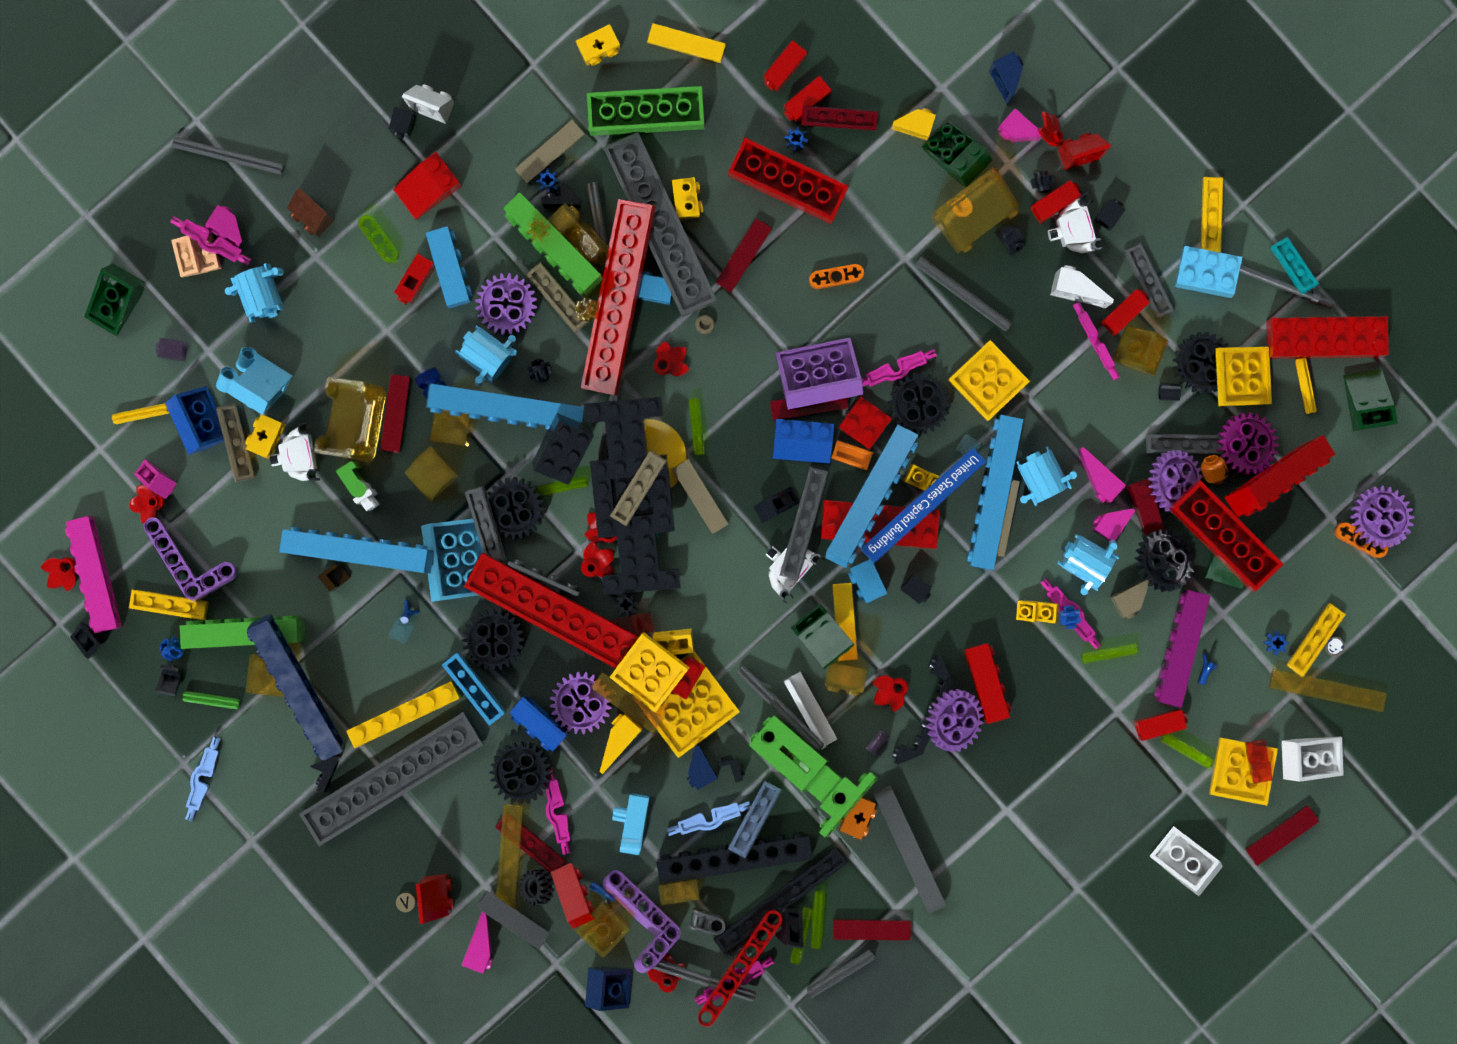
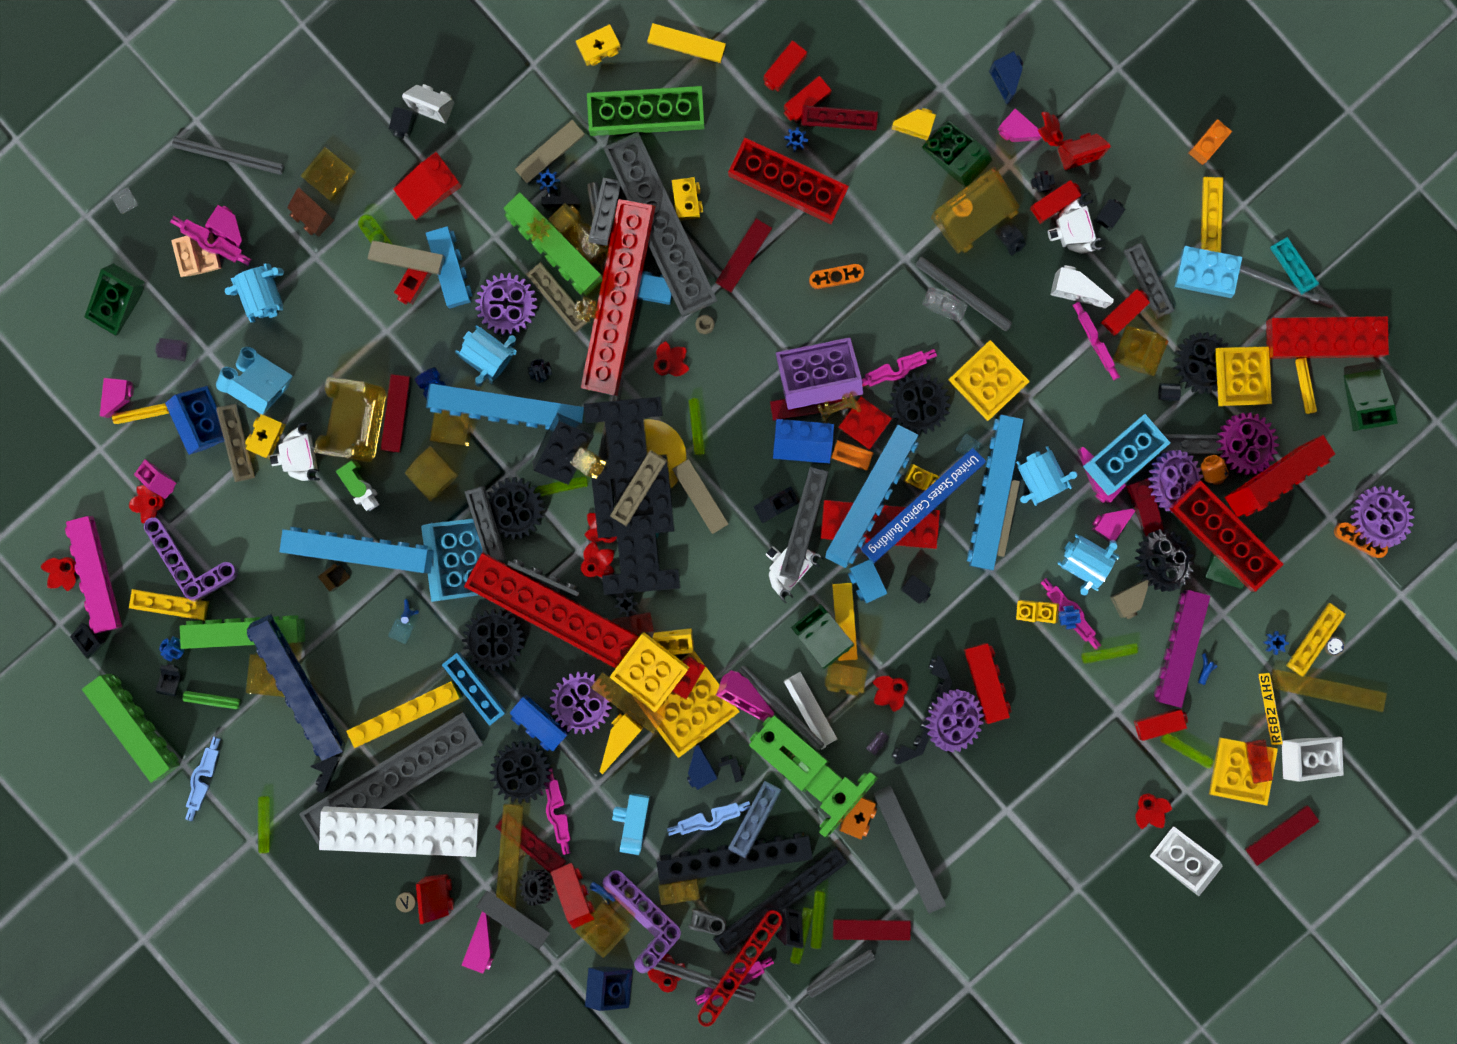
(115, 395): none -> dark pink slope
(125, 200): none -> clear tile
(131, 727): none -> bright green brick
(263, 824): none -> clear neon green axle
(328, 174): none -> clear yellow plate
(398, 831): none -> white brick
(406, 257): none -> dark tan tile
(588, 462): none -> clear yellow brick
(605, 211): none -> dark grey tile
(742, 694): none -> dark pink slope
(828, 410): none -> clear yellow piece
(945, 304): none -> clear slope
(1126, 454): none -> medium azure brick
(1153, 813): none -> red plate
(1210, 142): none -> orange brick
(1270, 709): none -> yellow sticker

